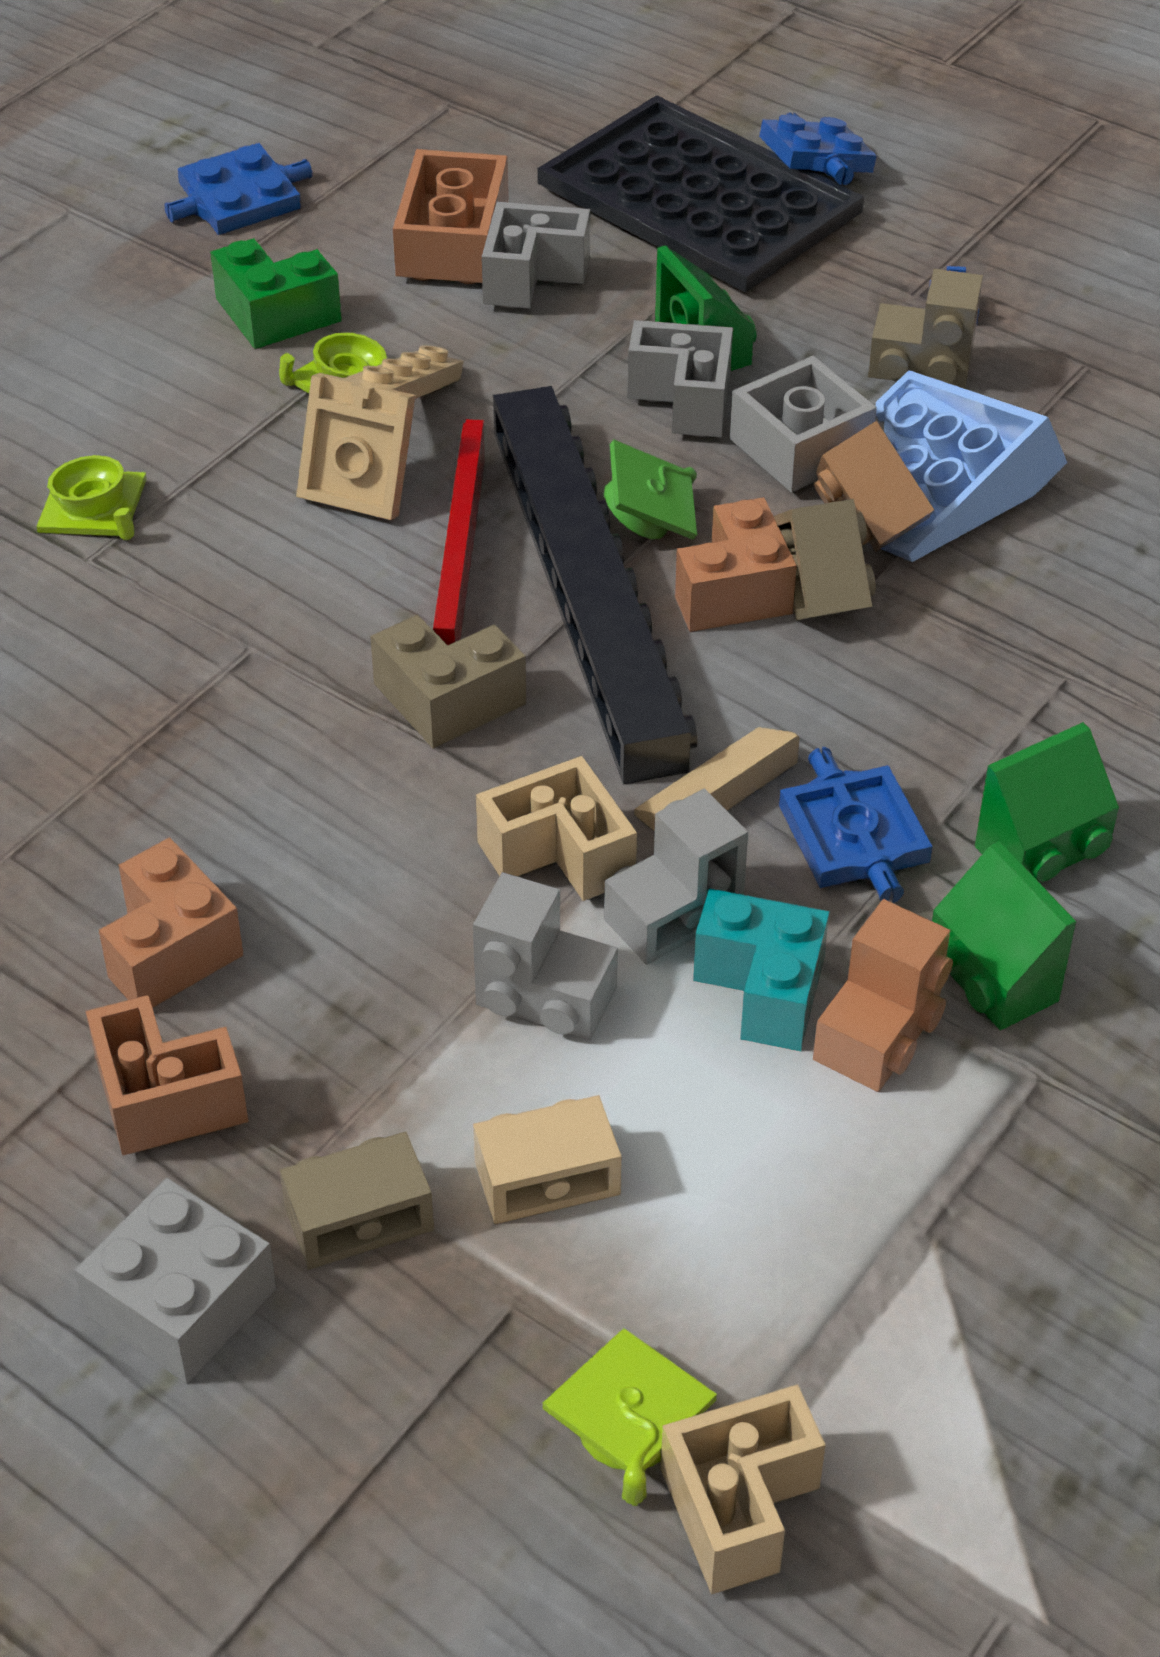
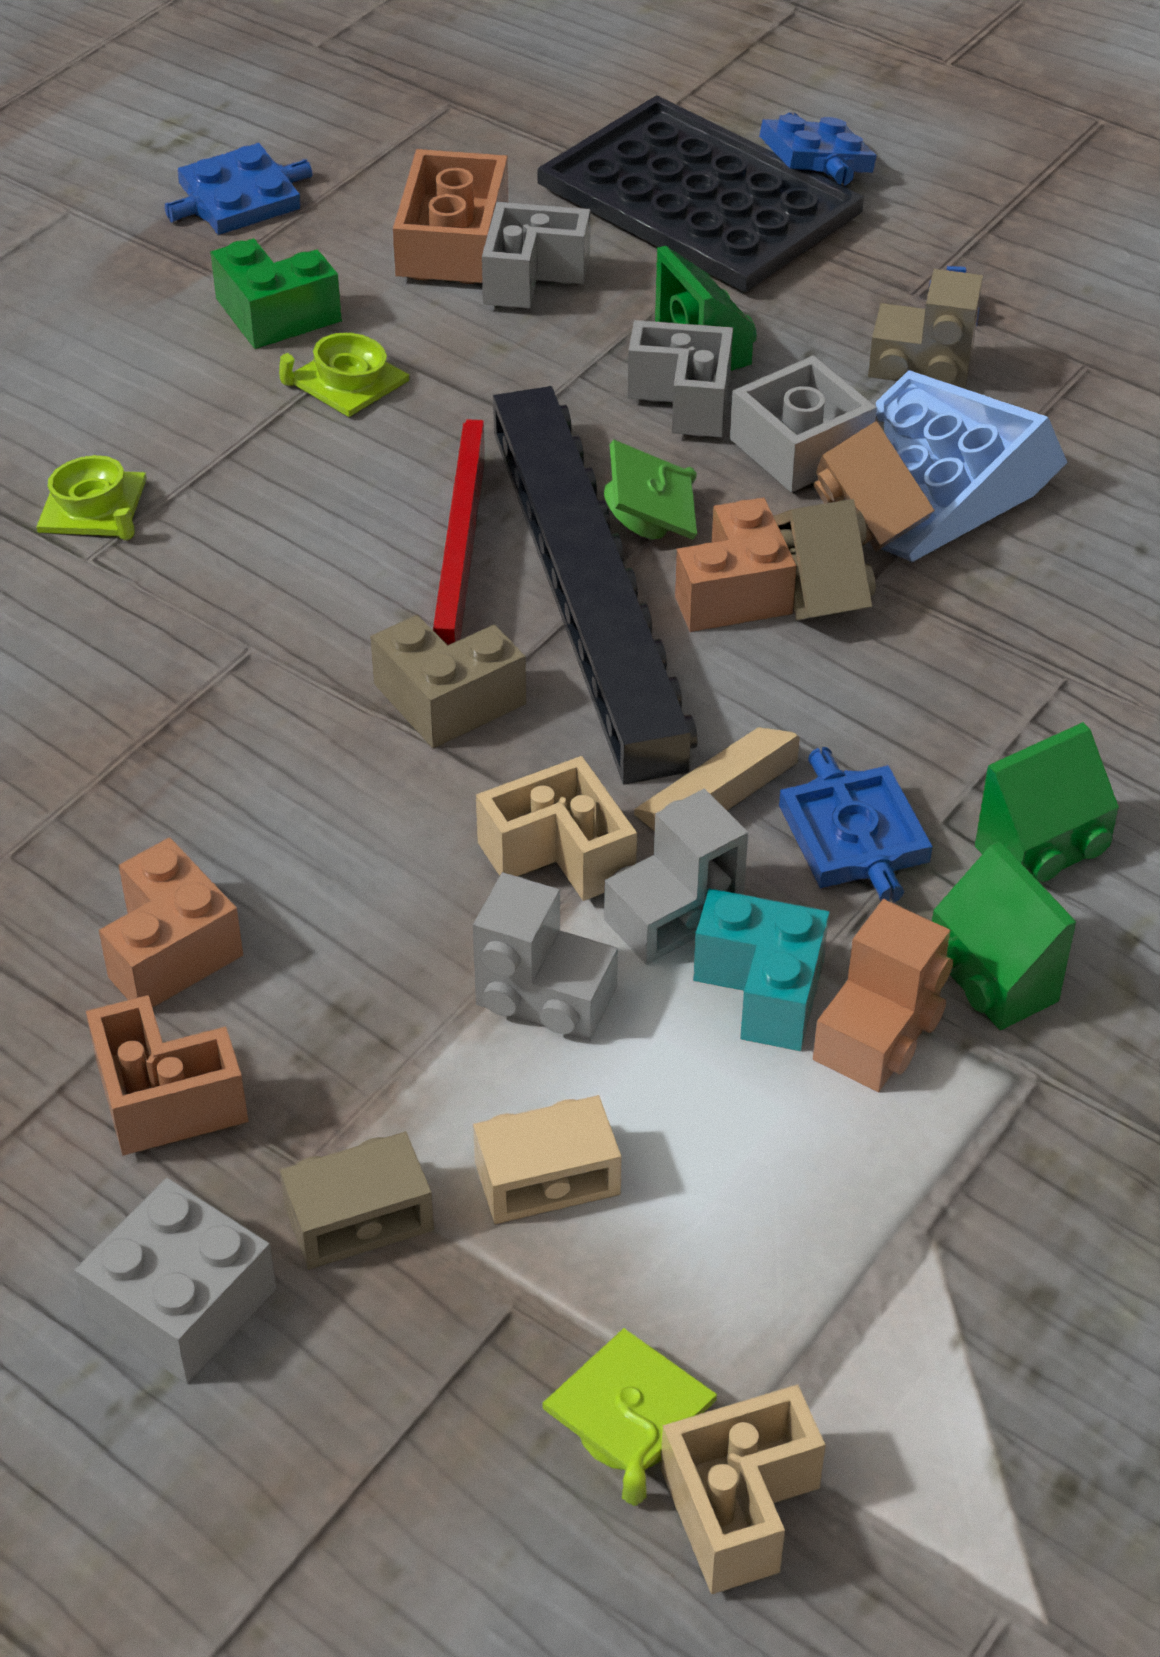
(362, 430): tan bracket -> none

